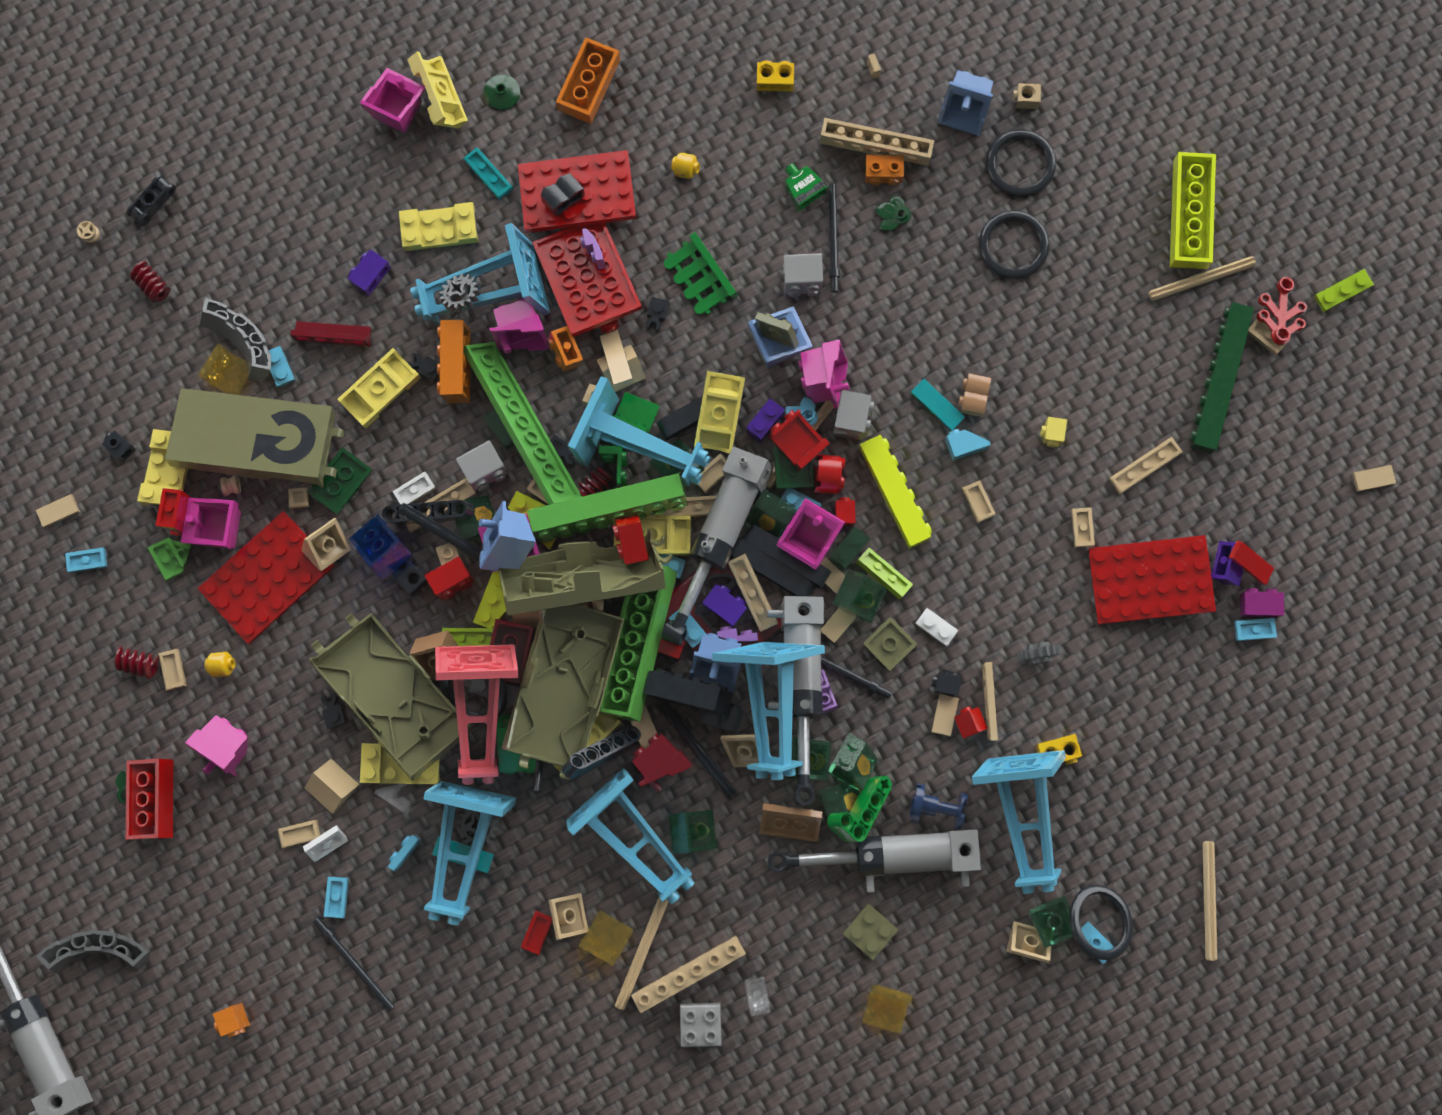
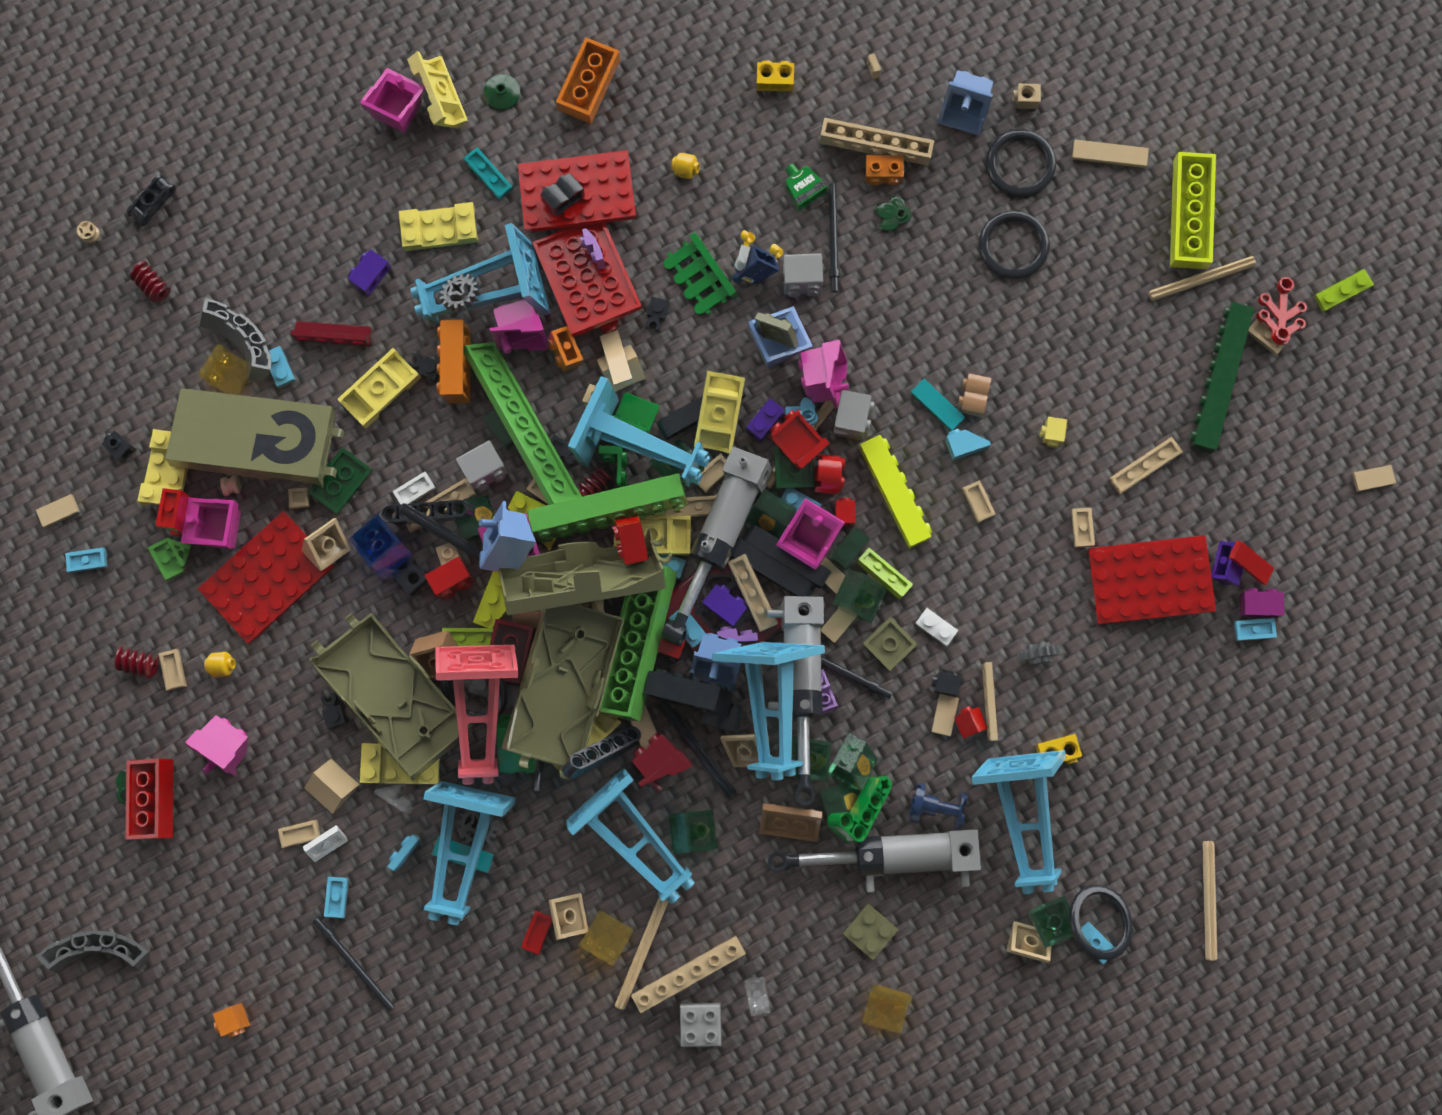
(755, 263): none -> torso
(1110, 153): none -> tan tile

